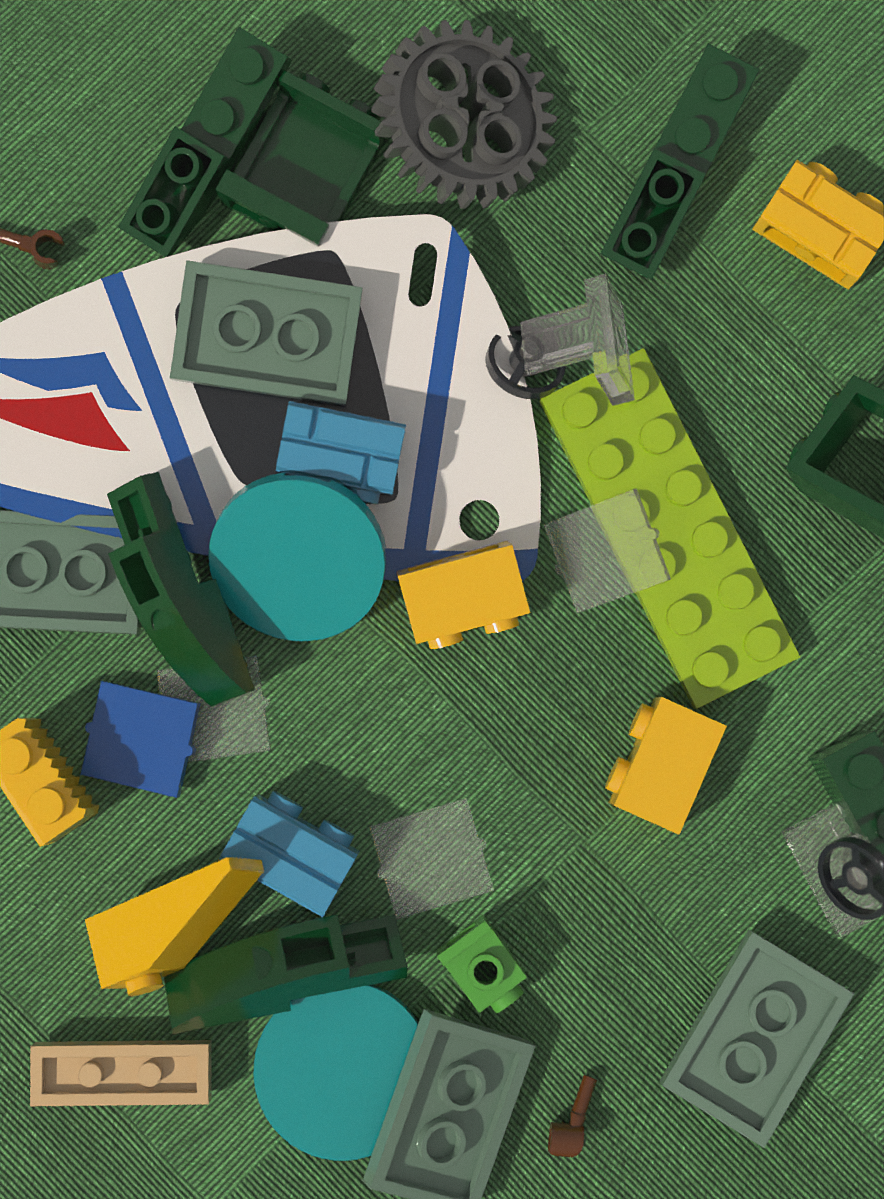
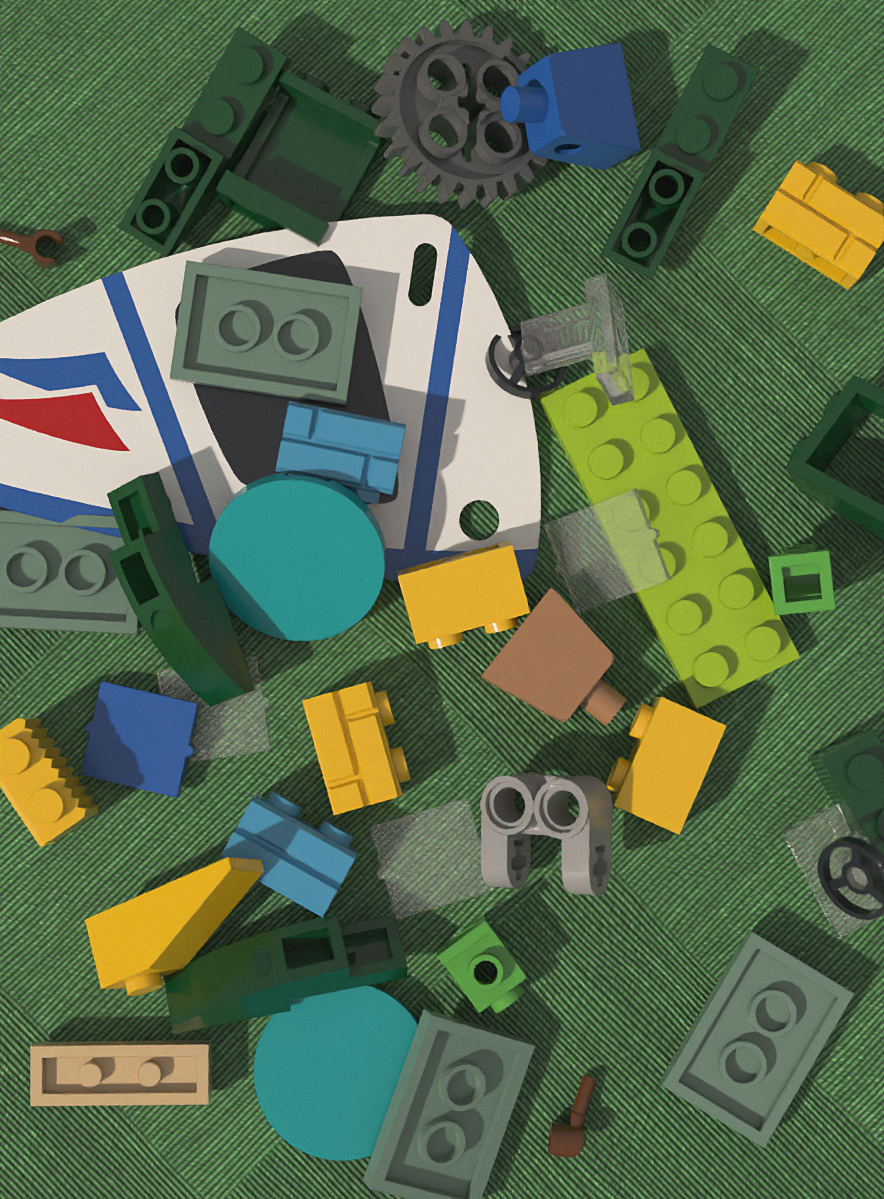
(355, 747): none -> yellow brick
(556, 664): none -> medium nougat torso
(576, 107): none -> blue torso
(584, 840): none -> light grey piece
(801, 580): none -> bright green brick

